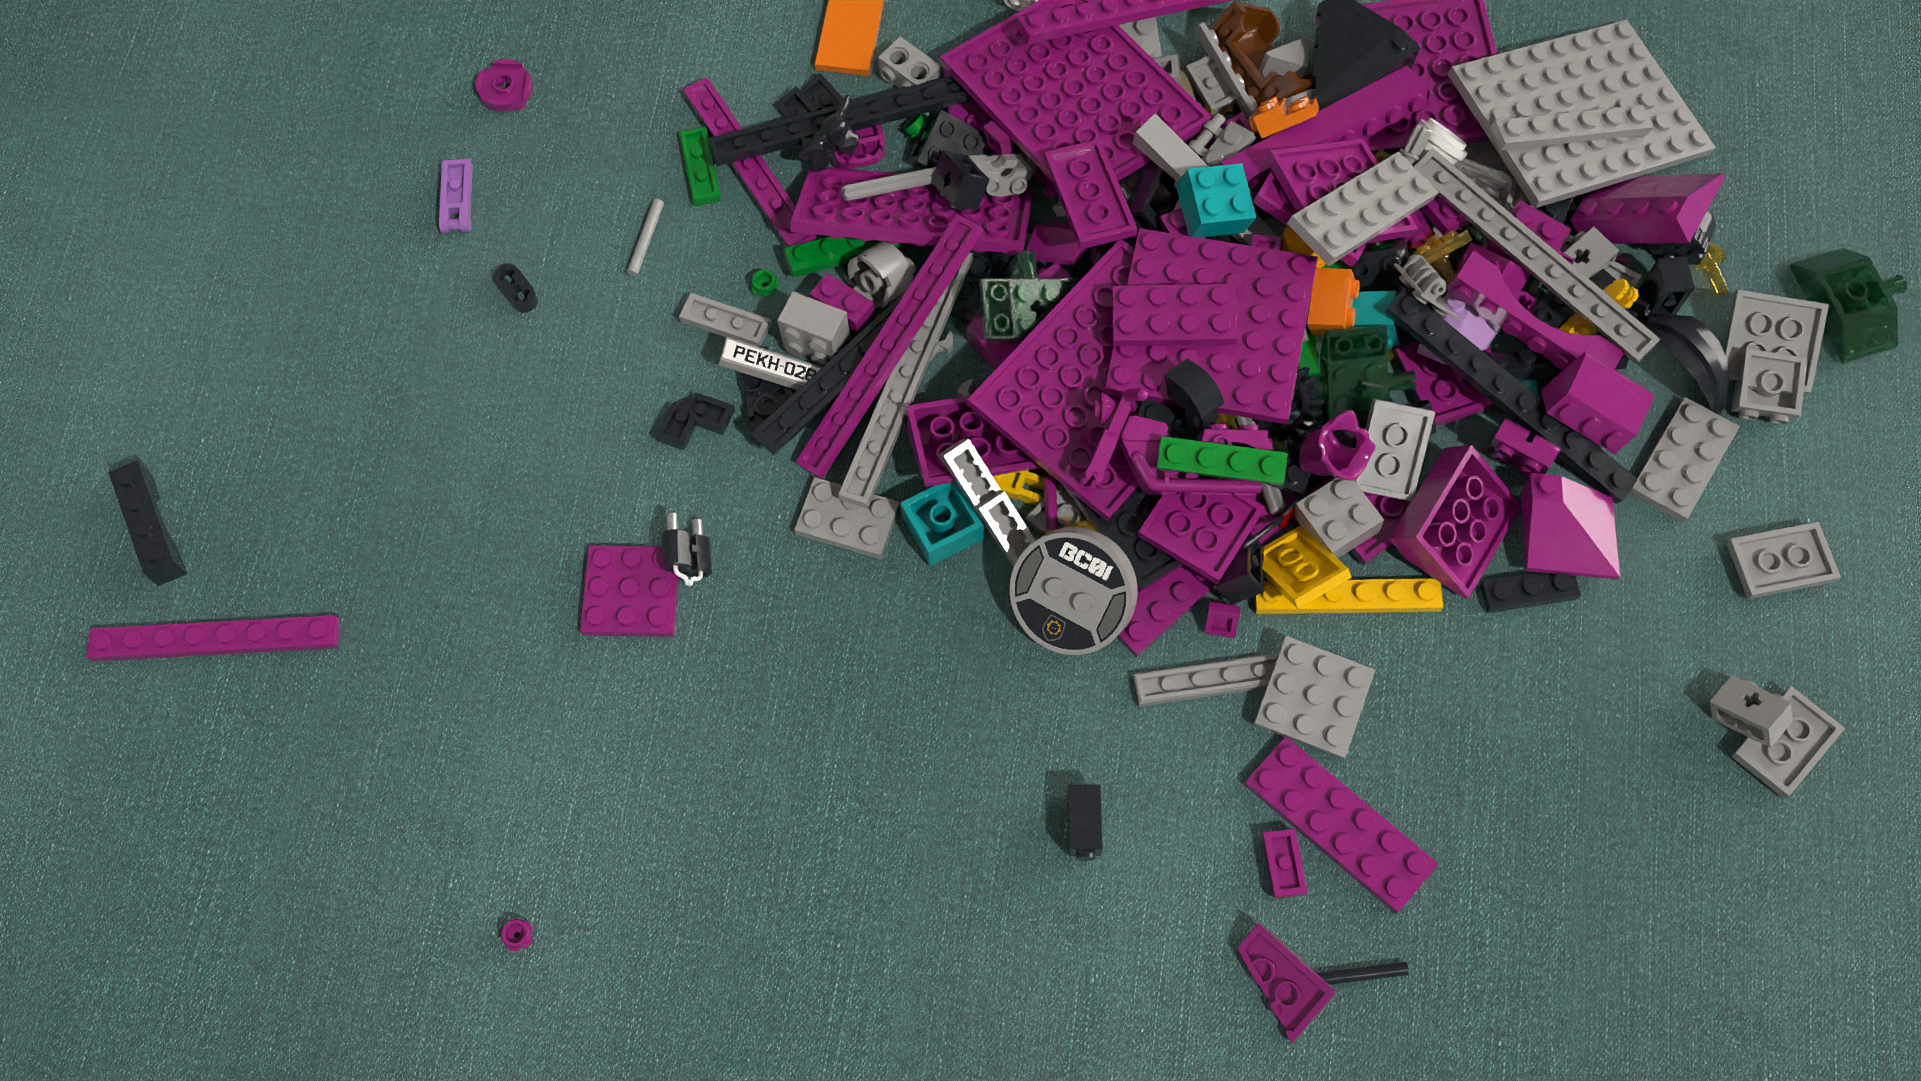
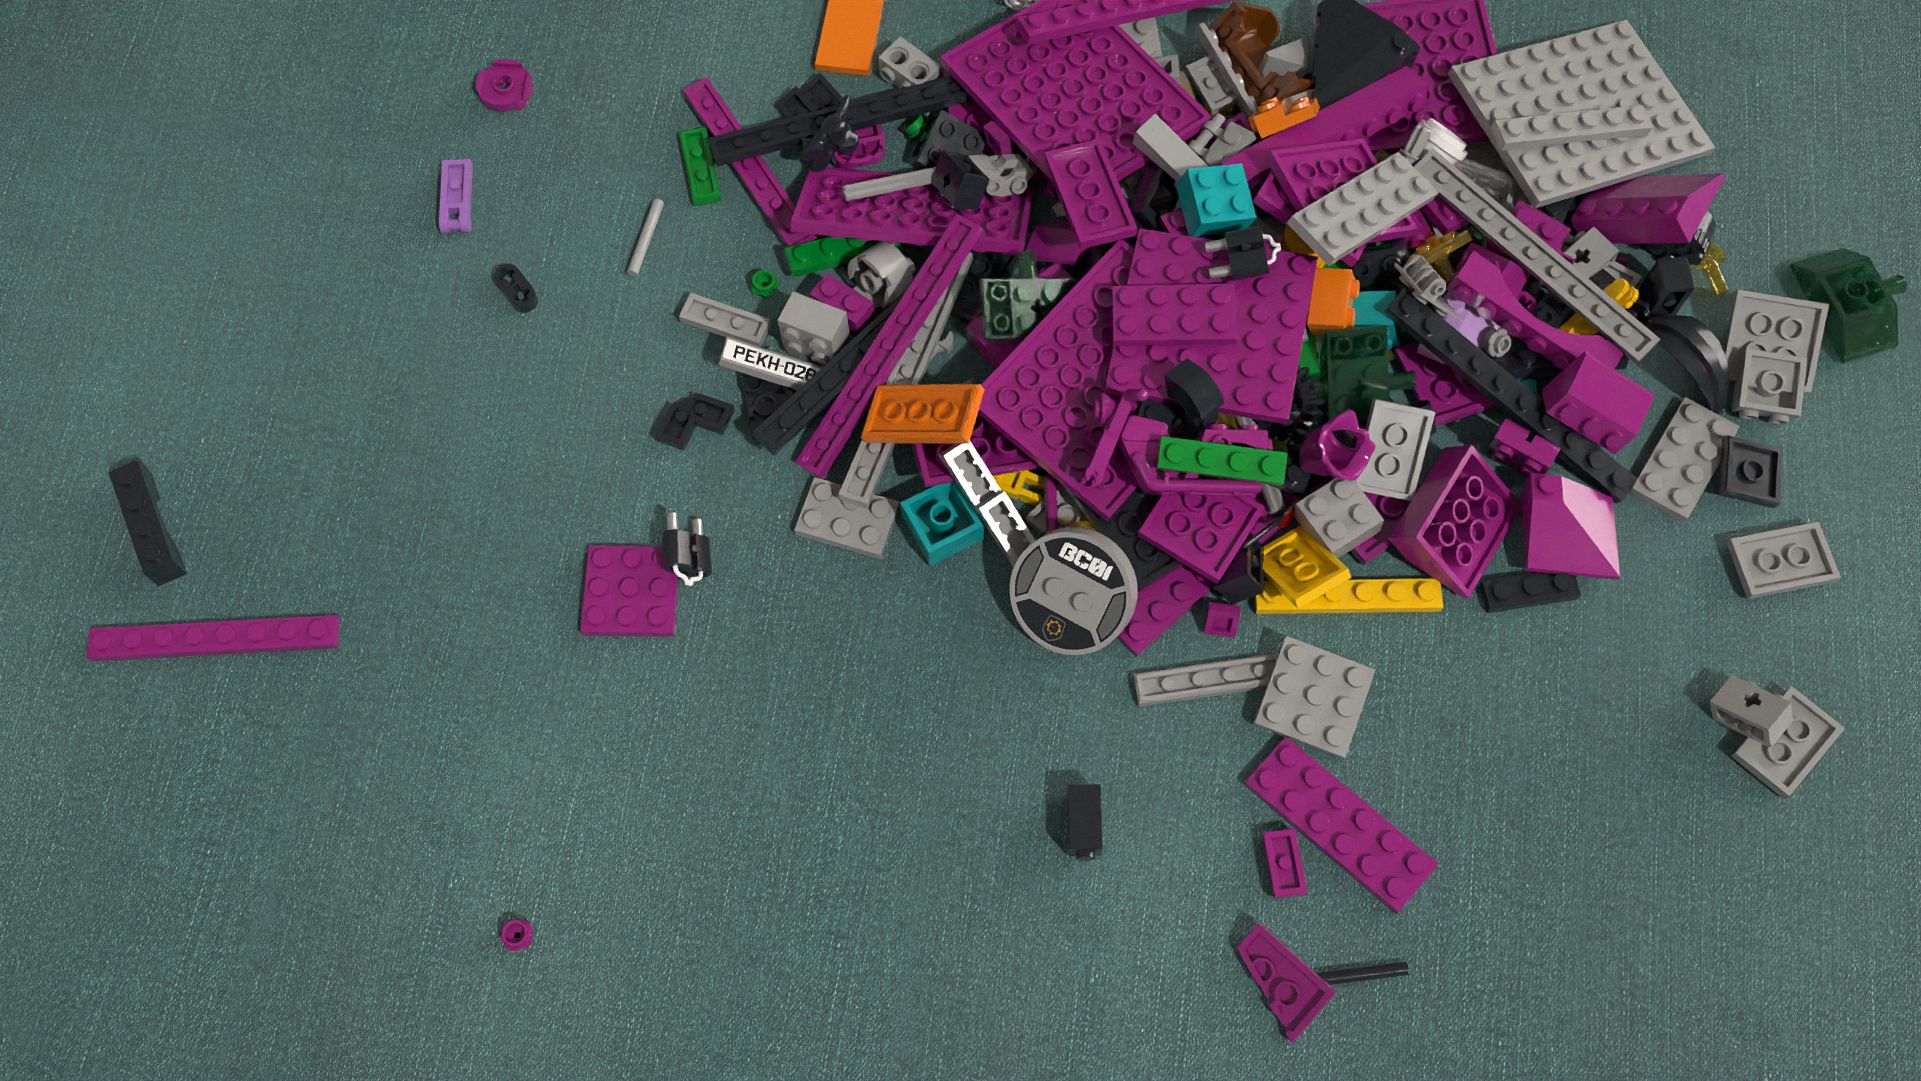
(923, 413): none -> orange tile
(1245, 253): none -> black piece
(1496, 342): none -> light grey plate
(1750, 471): none -> black tile

